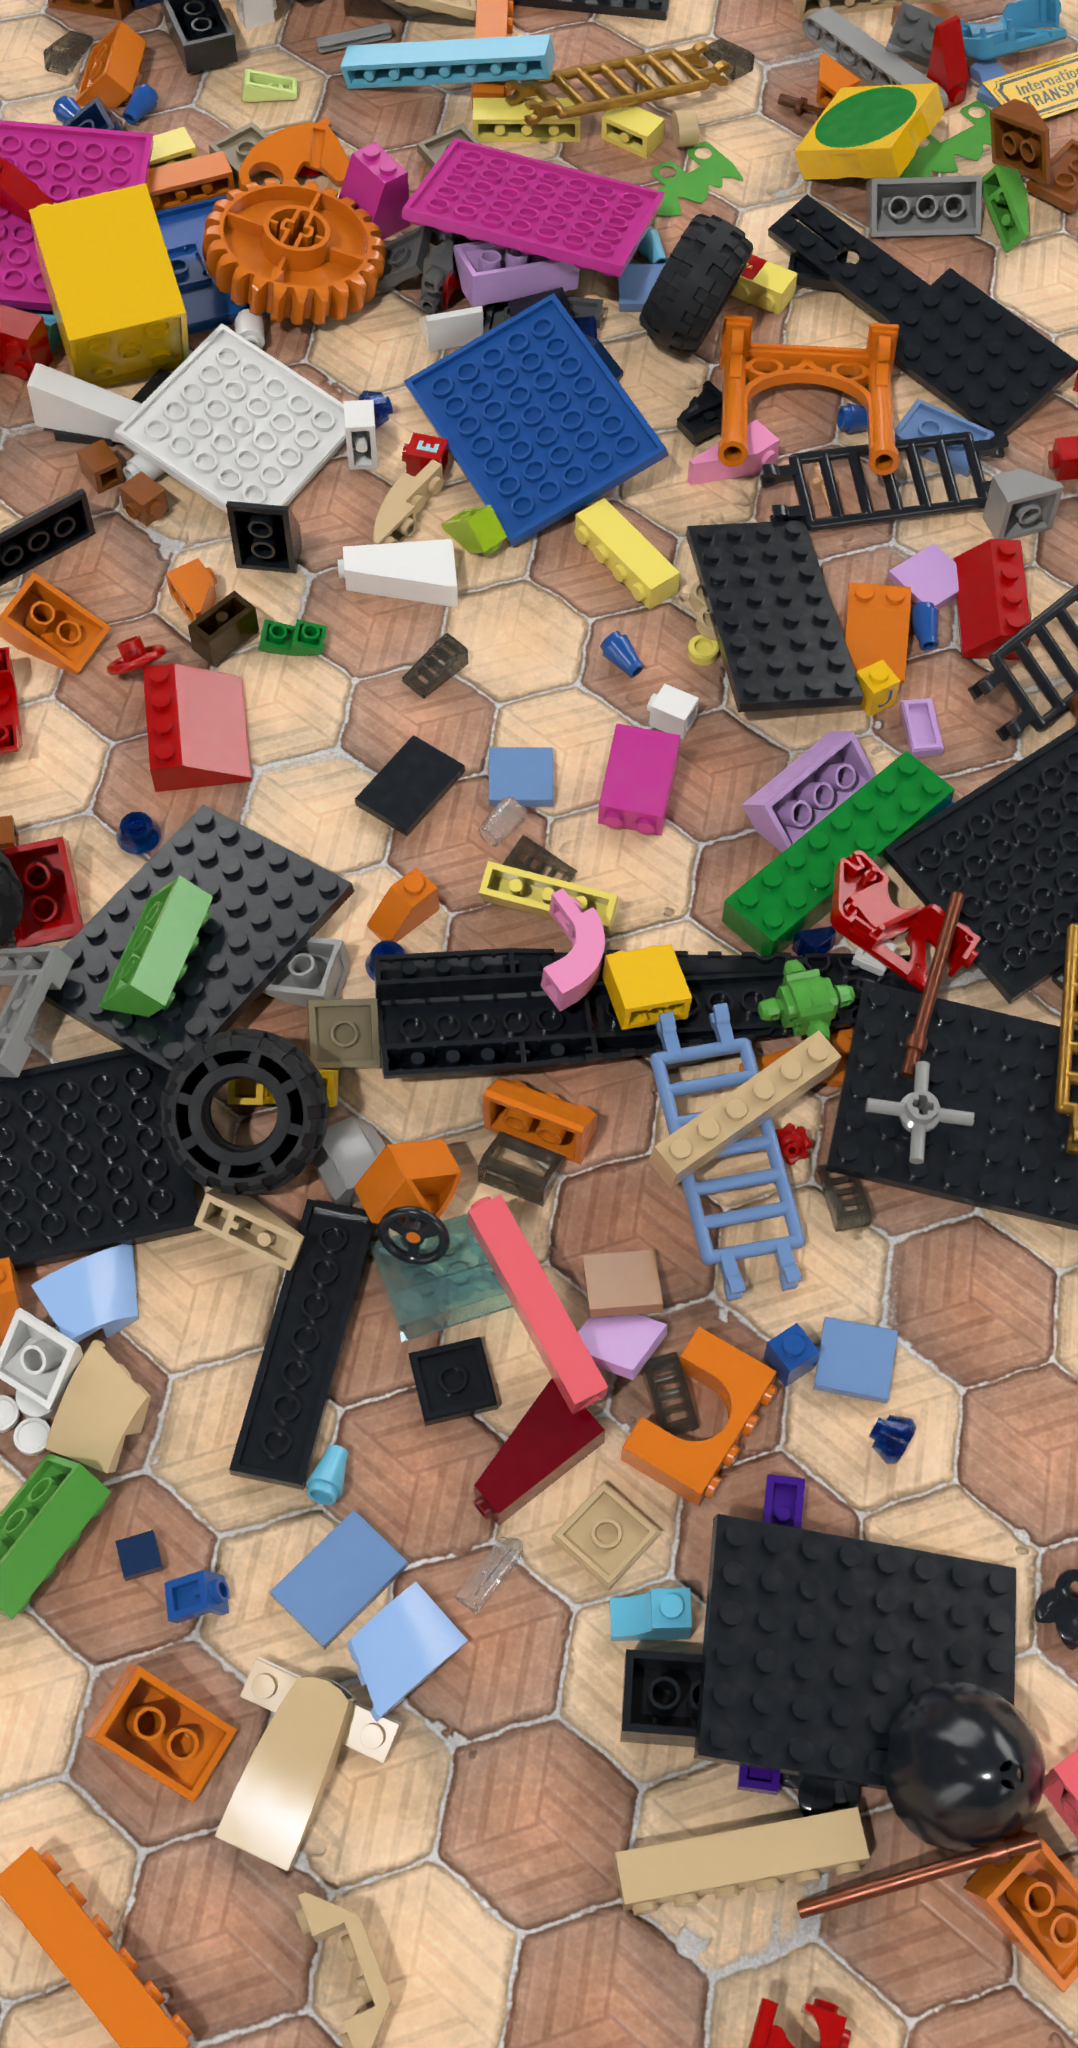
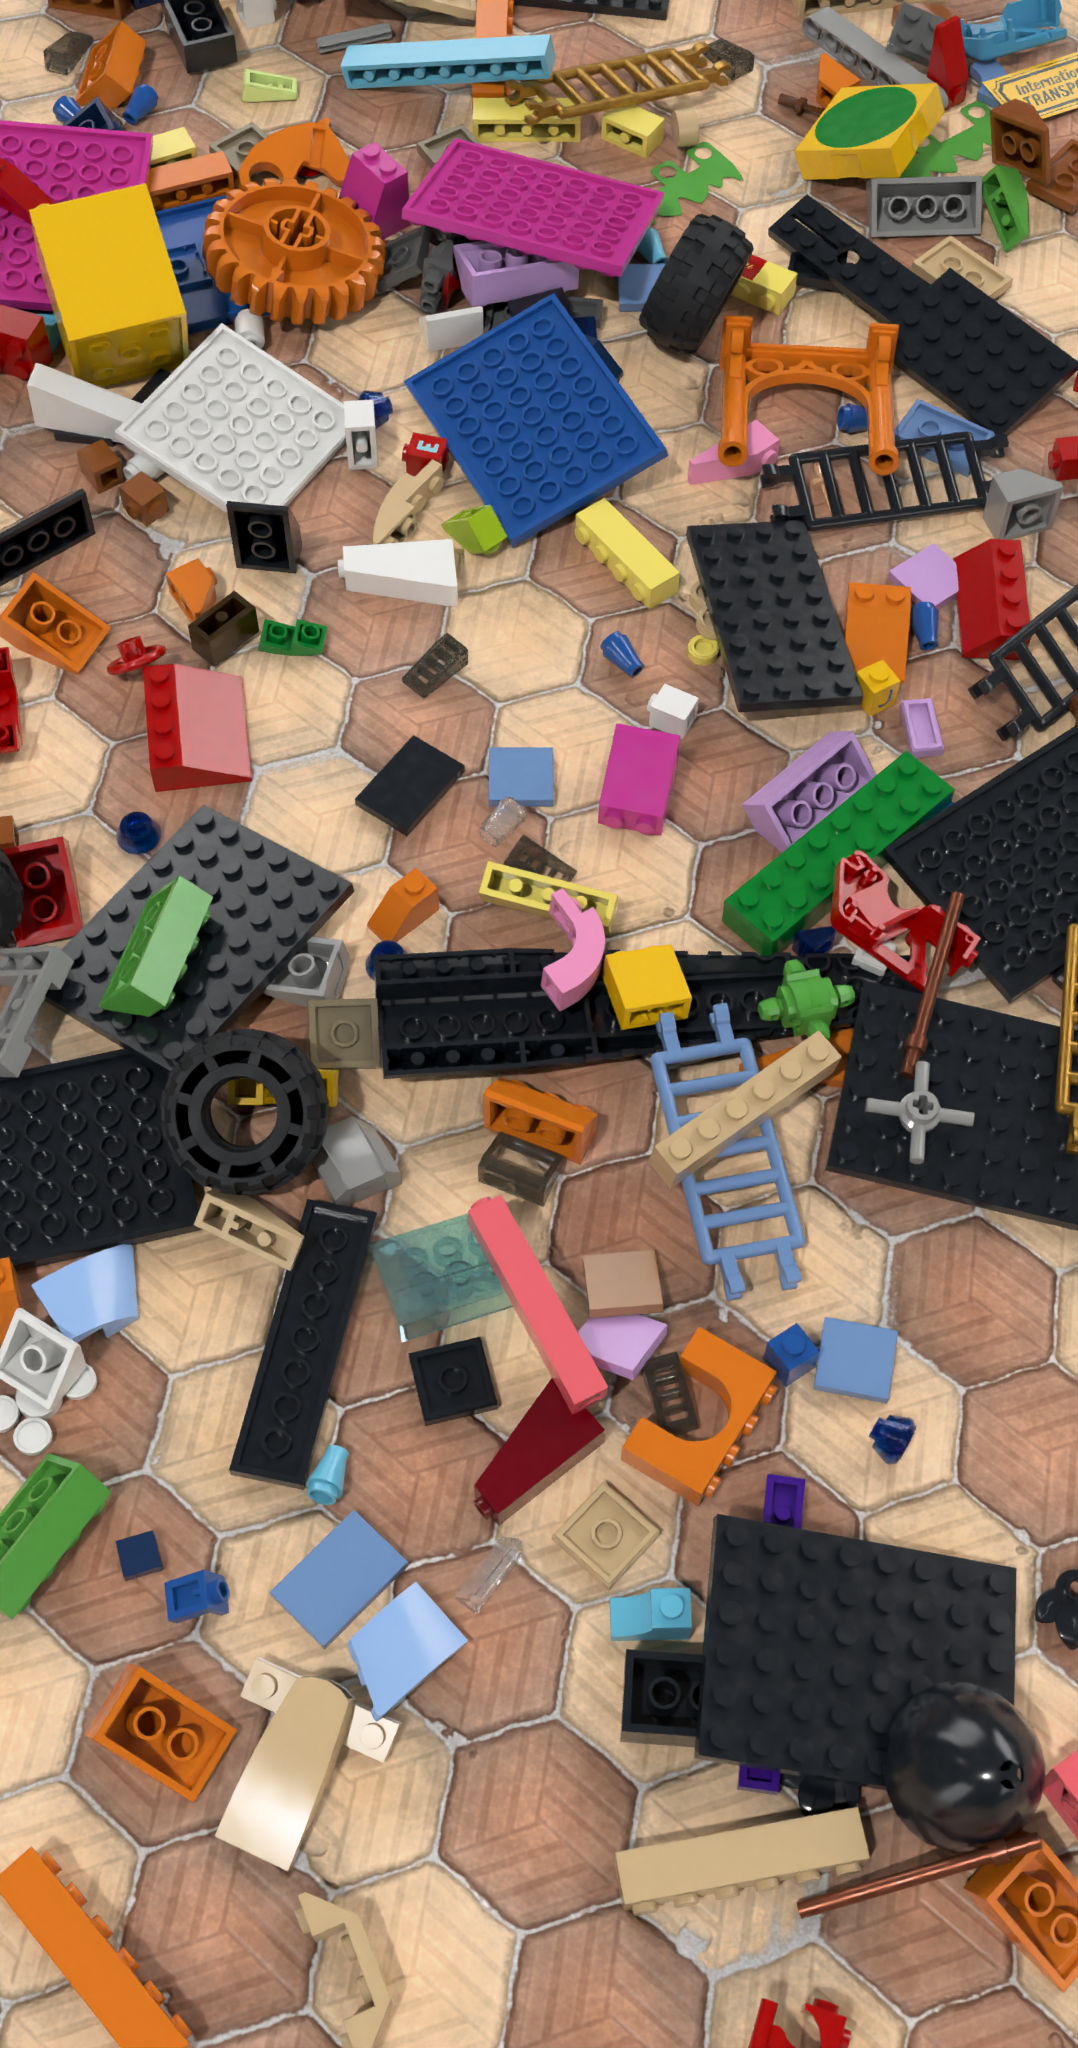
(98, 1411): tan slope -> none
(408, 1193): orange piece -> none
(703, 414): black wing -> none
(793, 1143): red plant -> none
(849, 1219): clear smoke slope -> none
(966, 262): none -> tan plate

